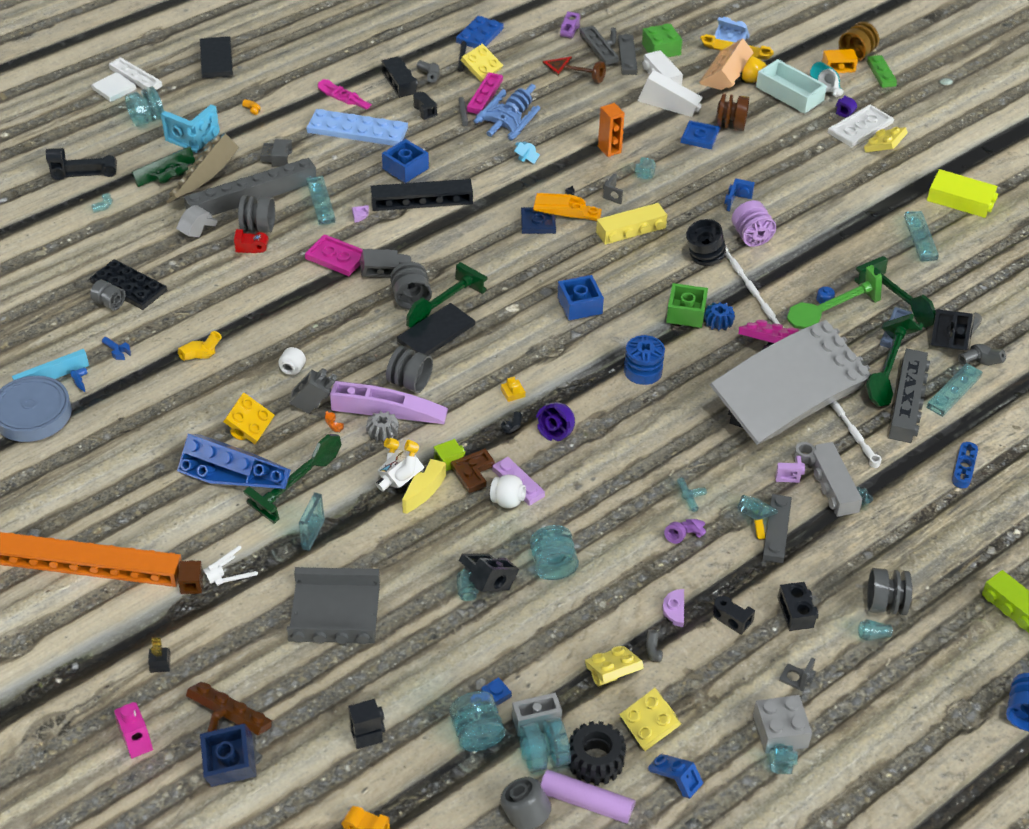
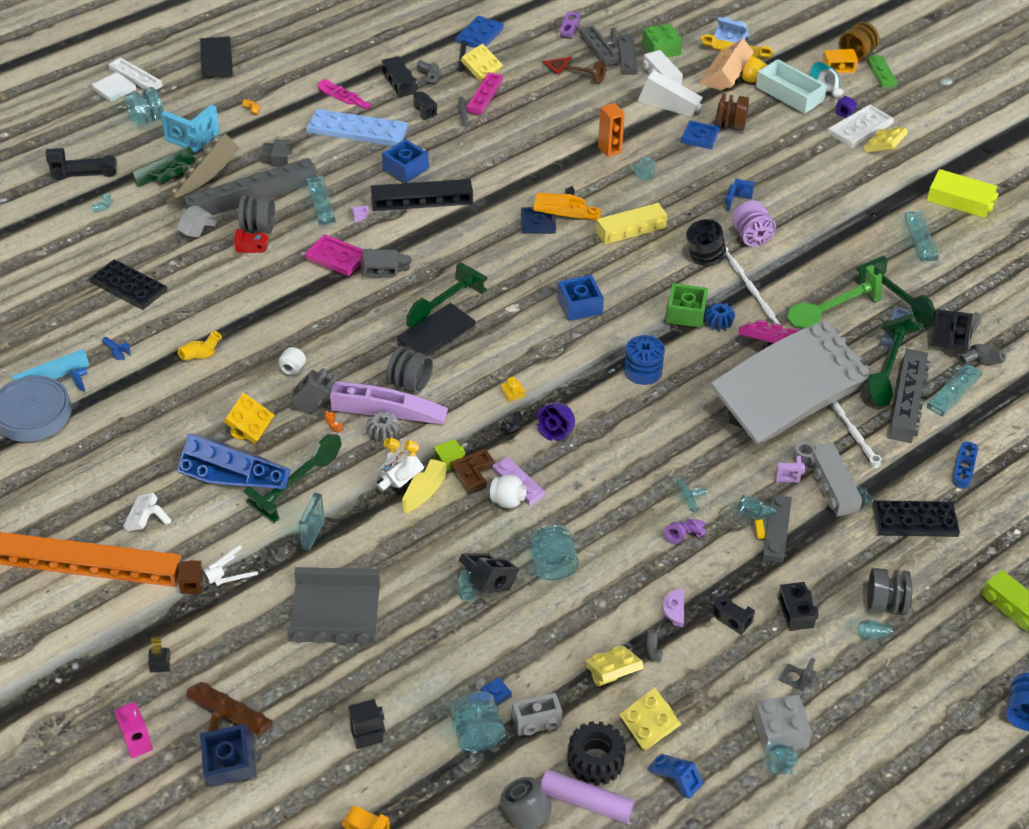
(107, 294): dark grey wheel -> none
(141, 511): none -> white plate
(410, 284): dark grey wheel -> none
(510, 114): medium blue bar -> none
(526, 151): medium azure piece -> none
(550, 742): clear light blue wheel -> none
(609, 186): dark grey bracket -> none
(825, 294): blue piece -> none
(915, 518): none -> black tile

